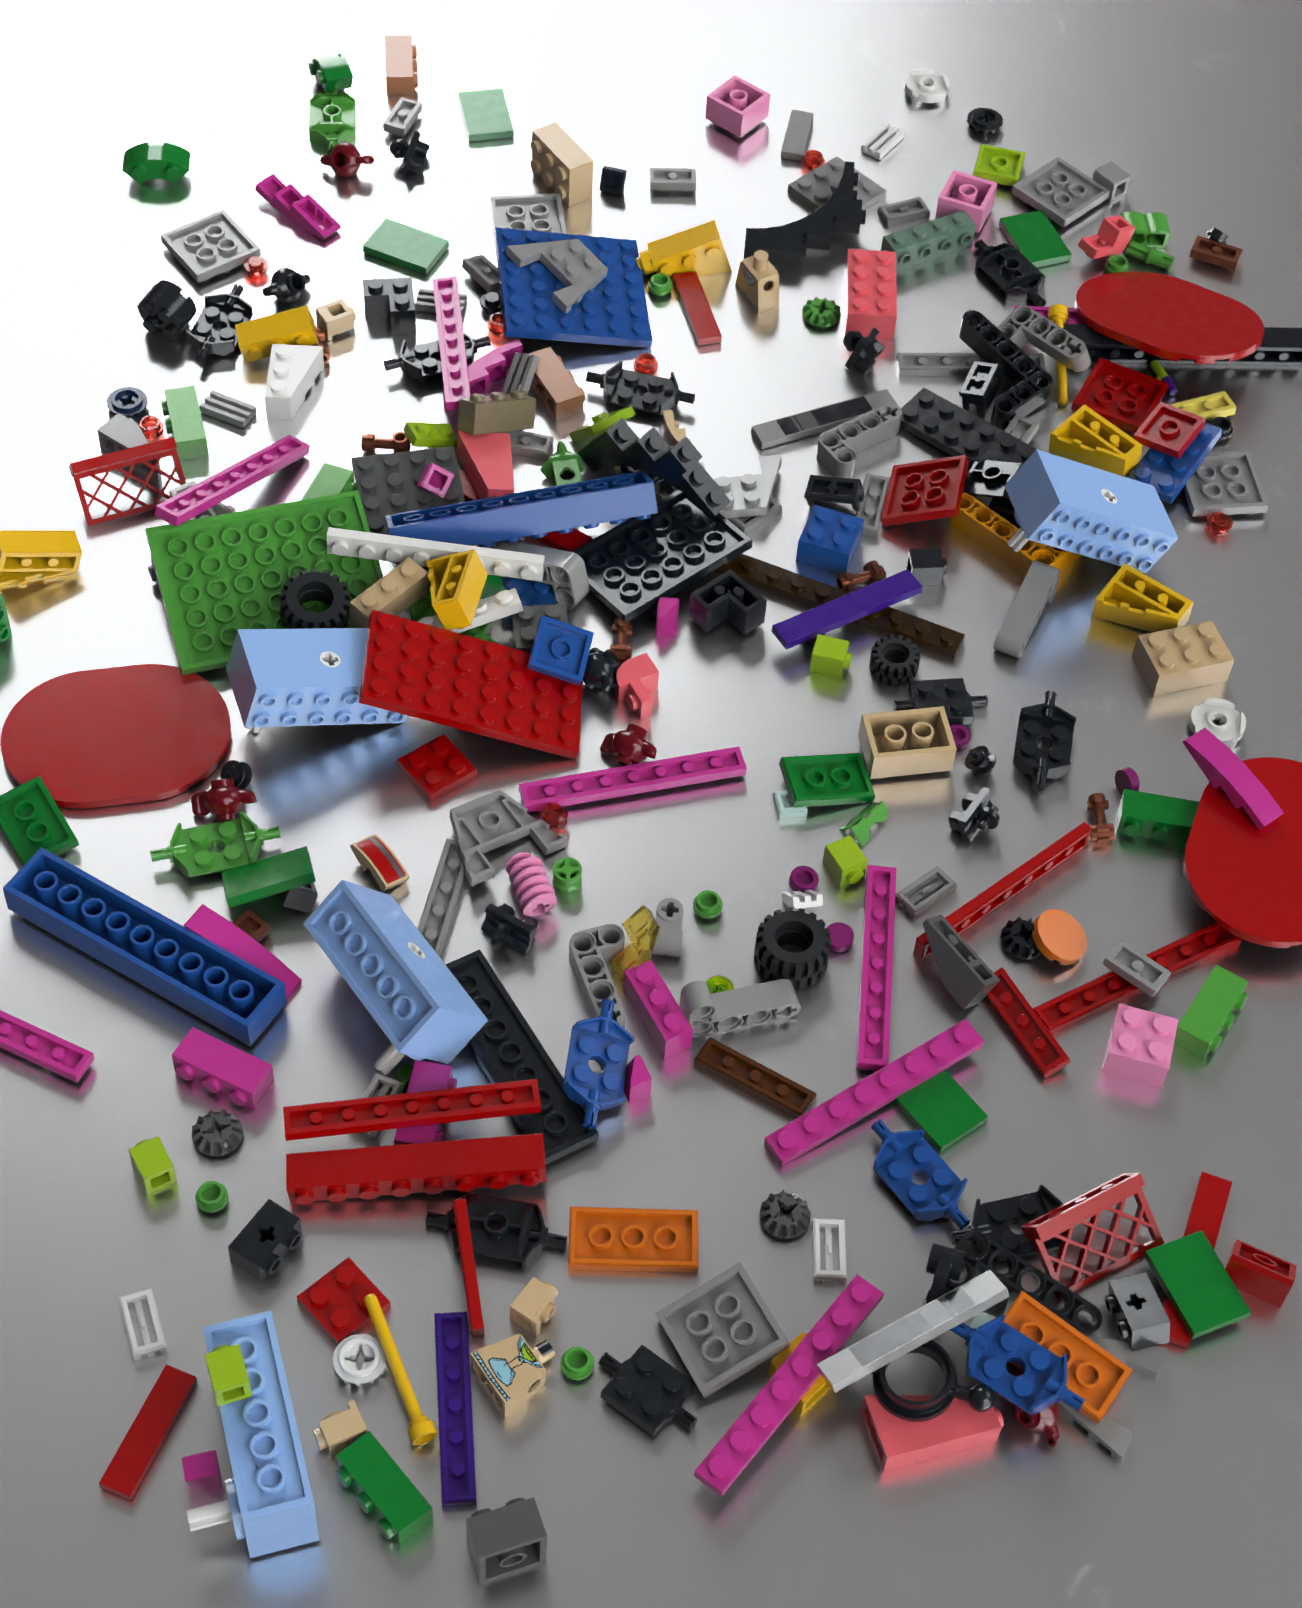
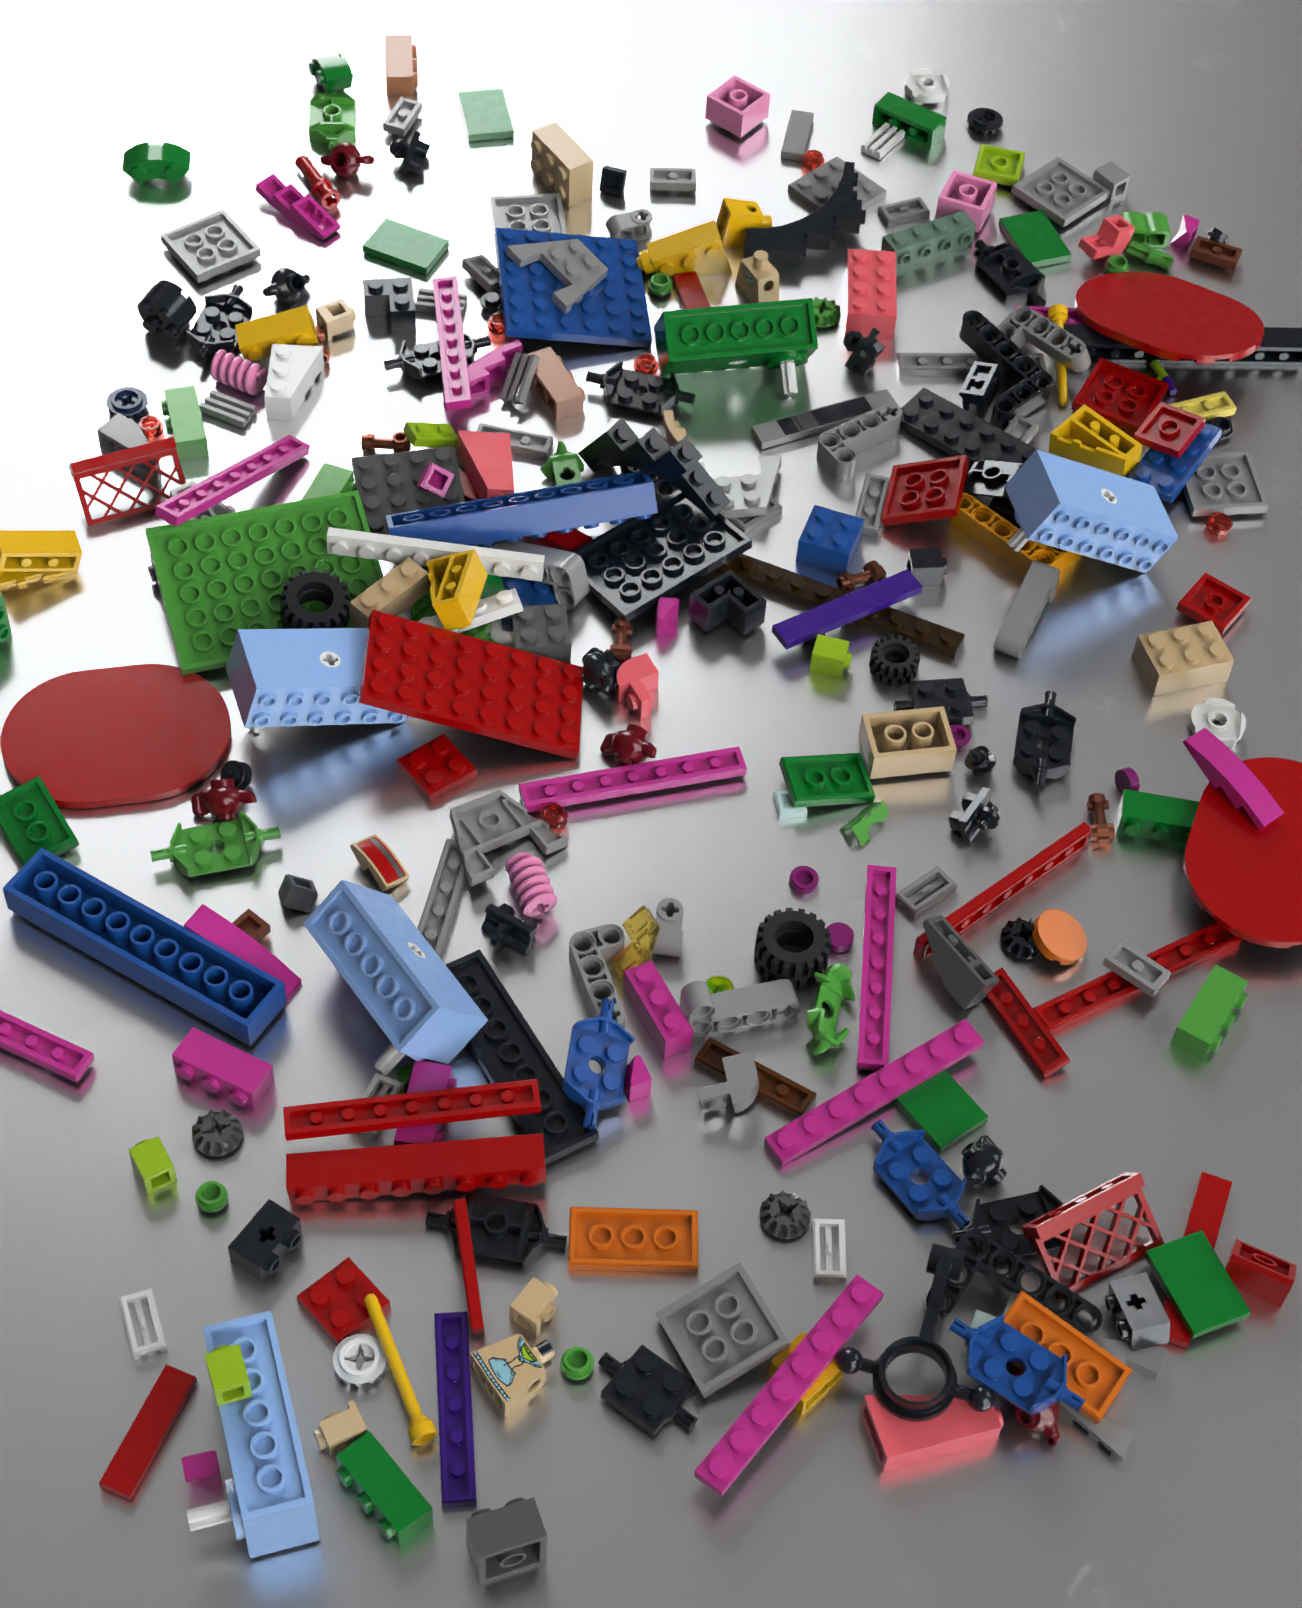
(238, 372): none -> bright pink piece
(256, 267): clear red plate -> none
(268, 877): green tile -> none
(321, 186): none -> red pin
(496, 412): dark tan brick -> none
(560, 650): blue plate -> none
(572, 870): bright green wheel -> none
(600, 423): lime plate -> none
(630, 226): none -> light grey piece
(707, 904): bright green plate -> none
(735, 217): none -> yellow torso
(738, 337): none -> green piece
(740, 1087): none -> light grey brick
(802, 900): white tile -> none
(832, 989): none -> bright green piece
(834, 490): black hinge -> none
(845, 861): lime brick -> none
(912, 1330): tile -> none
(918, 122): none -> green brick
(983, 1162): none -> black piece
(1140, 1045): bright pink brick -> none
(1141, 602): yellow wedge -> none
(1186, 233): none -> dark pink slope
(1213, 602): none -> red plate

